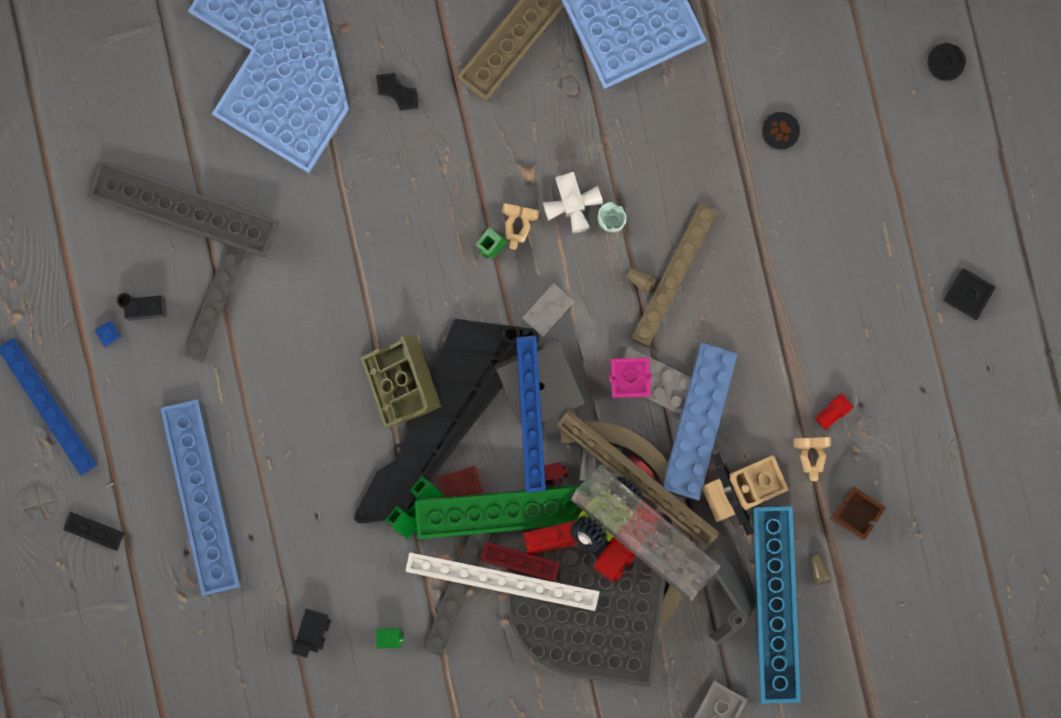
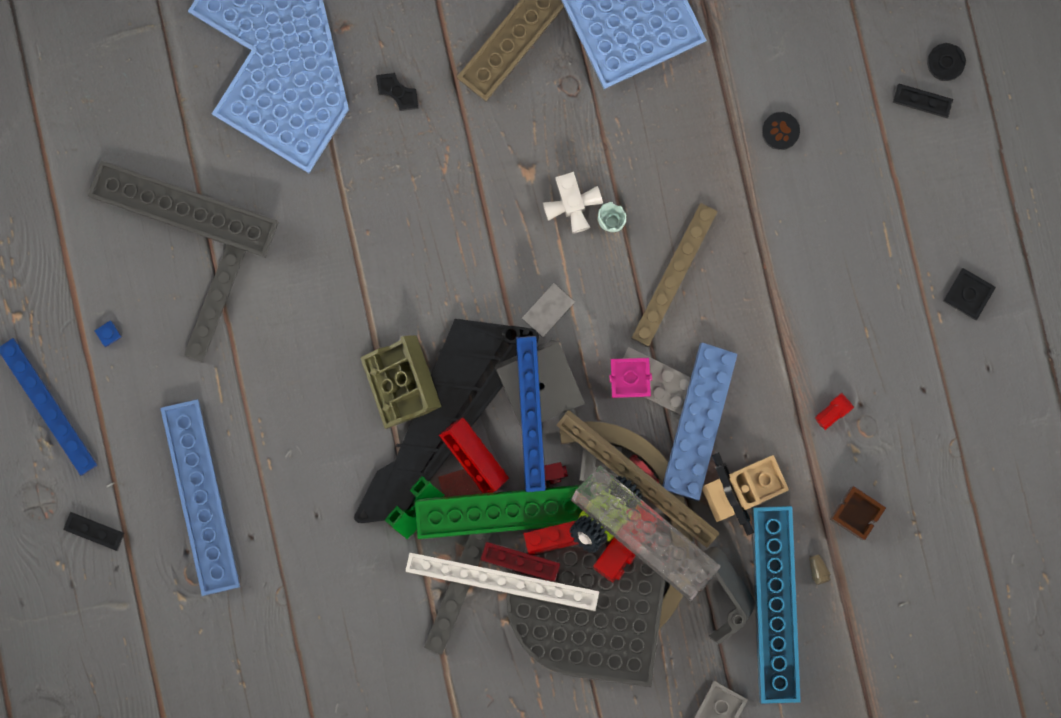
(143, 307): black hinge -> none
(311, 633): black hinge -> none
(389, 638): green brick -> none
(474, 456): none -> red brick
(487, 239): green brick -> none
(516, 211): tan piece -> none
(642, 280): dark tan cone -> none
(817, 443): tan piece -> none
(923, 100): none -> black tile

